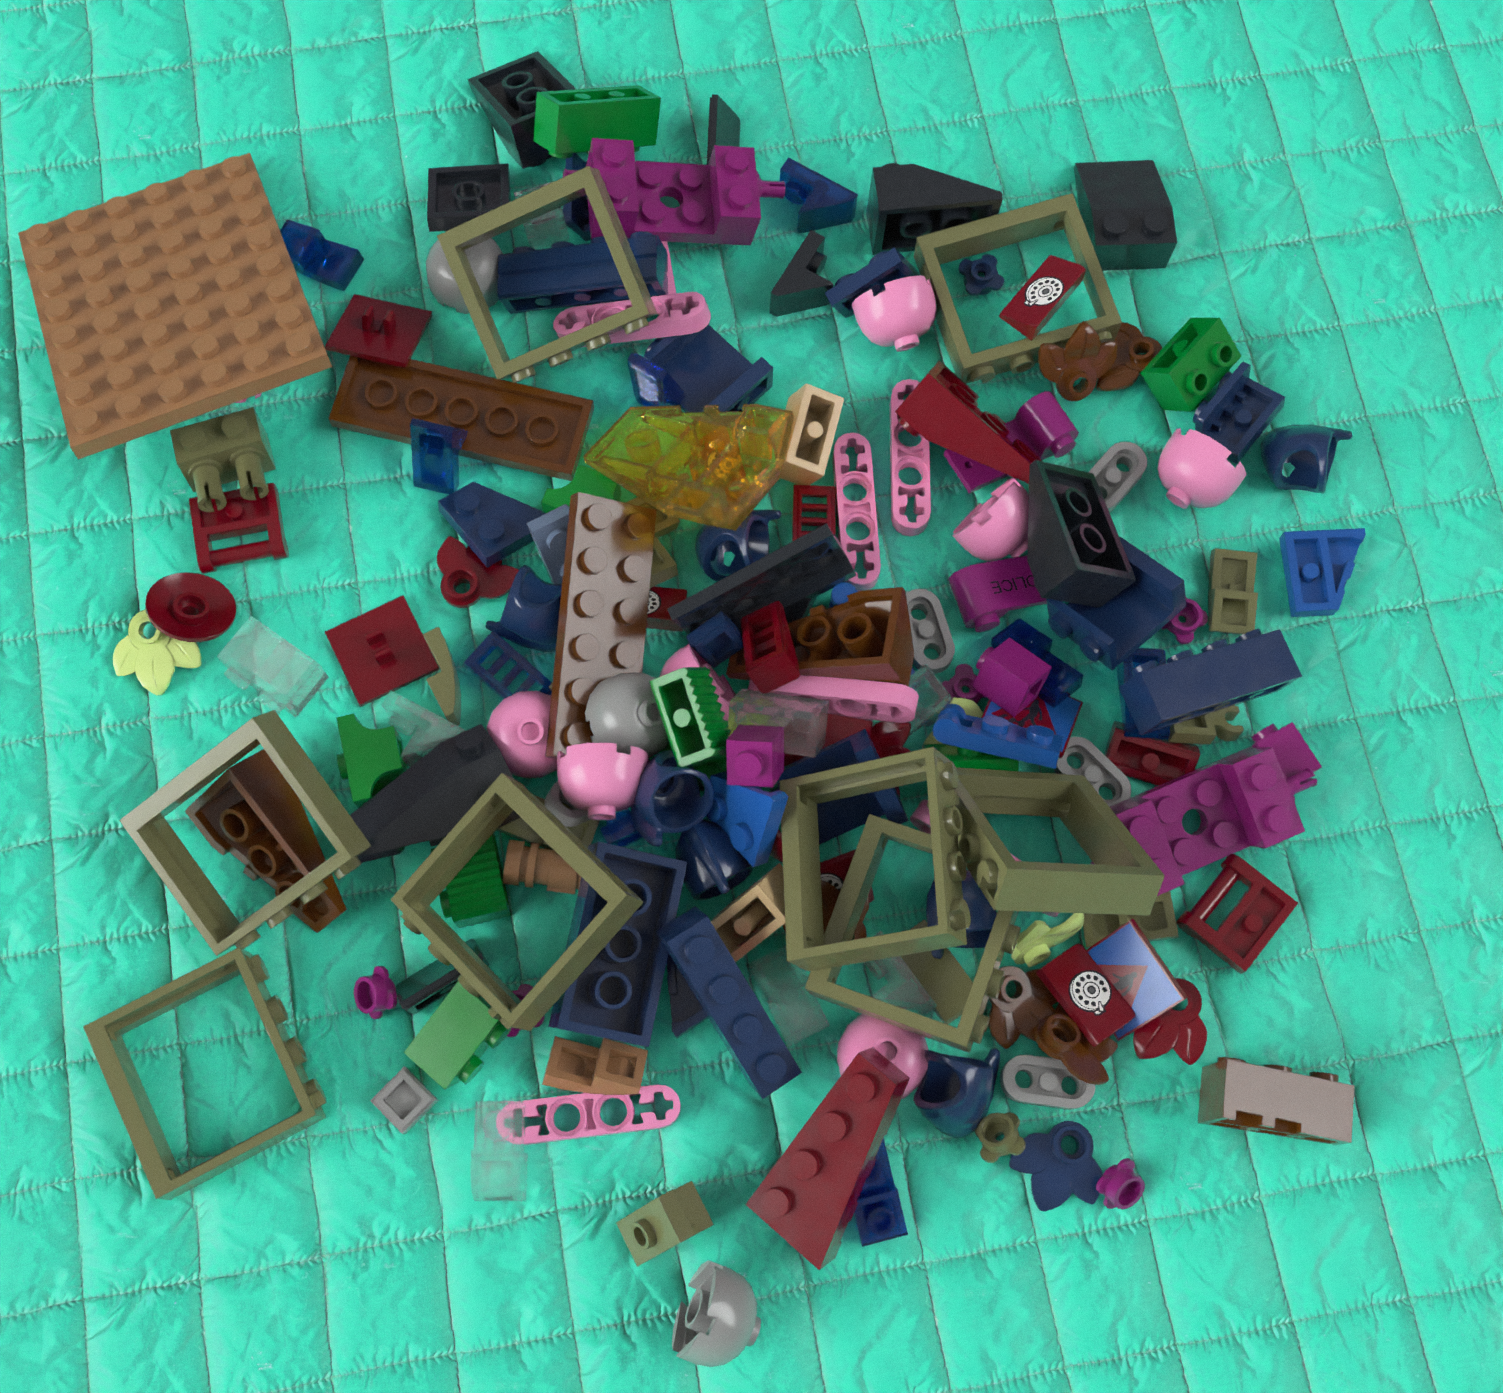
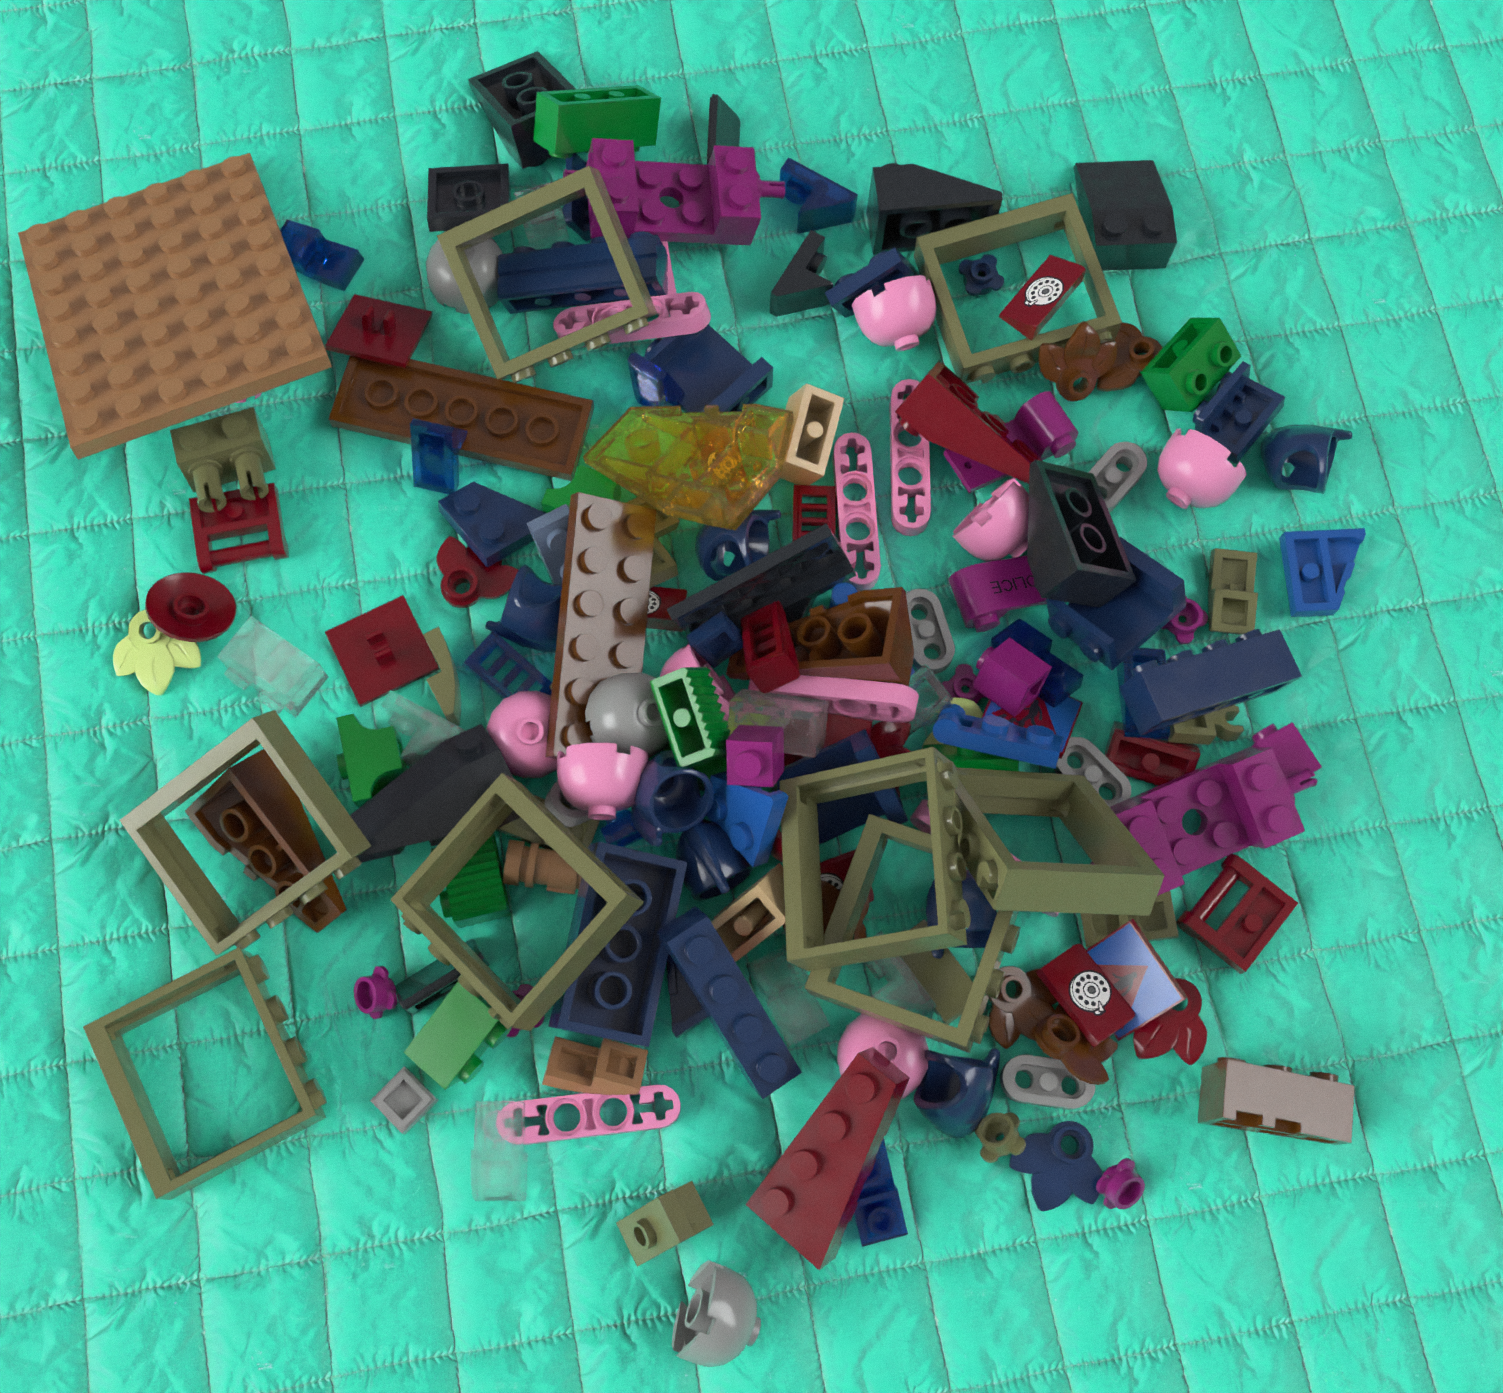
(1035, 941): yellowish green plate -> none

